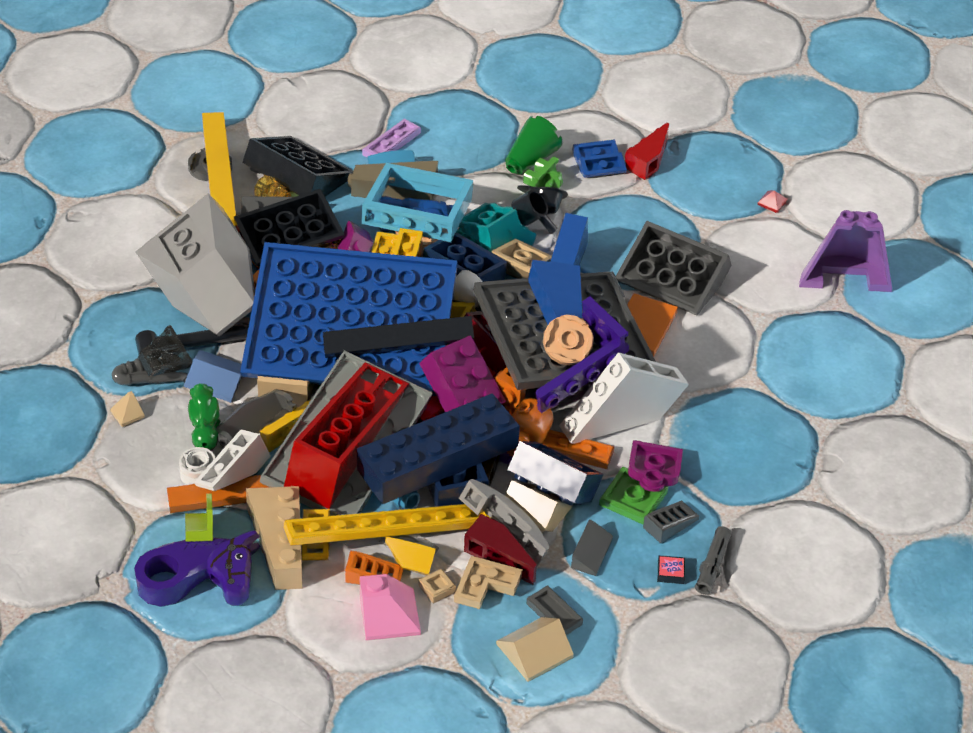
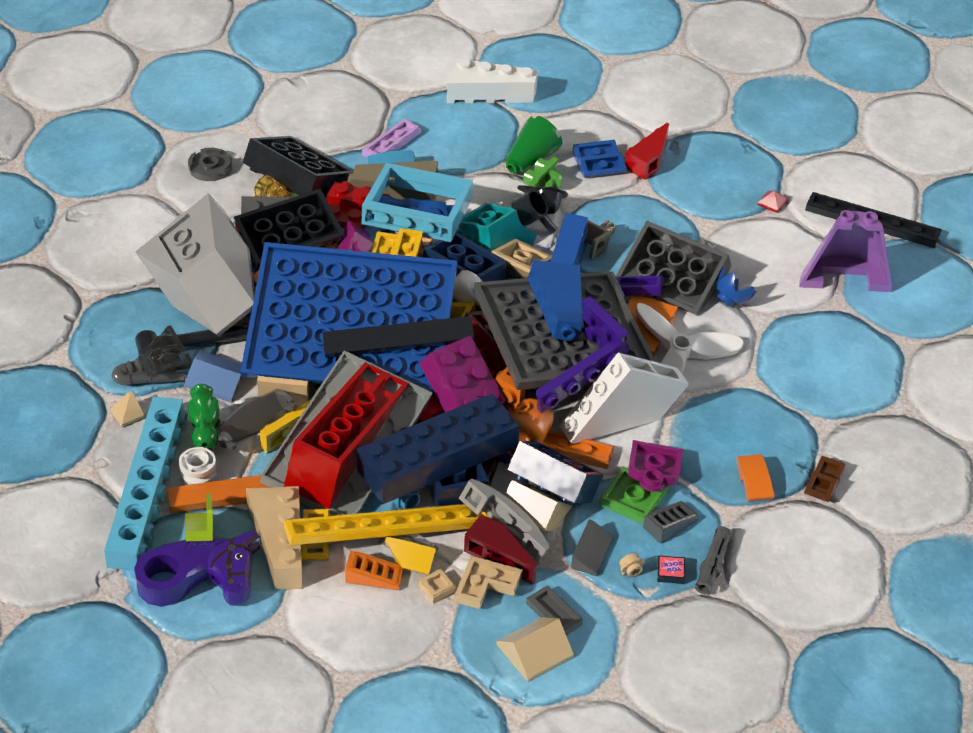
(145, 483): none -> medium azure brick
(218, 161): yellow tile -> none
(237, 461): white slope -> none
(347, 202): none -> red plate
(388, 608): bright pink slope -> none
(491, 82): none -> white wedge
(568, 339): light nougat tile -> none
(599, 237): none -> dark tan bracket
(631, 565): none -> tan plate
(641, 285): none -> dark purple tile
(680, 346): none -> white piece
(729, 291): none -> blue piece
(755, 477): none -> orange slope
(825, 479): none -> reddish brown slope
(892, 224): none -> black tile

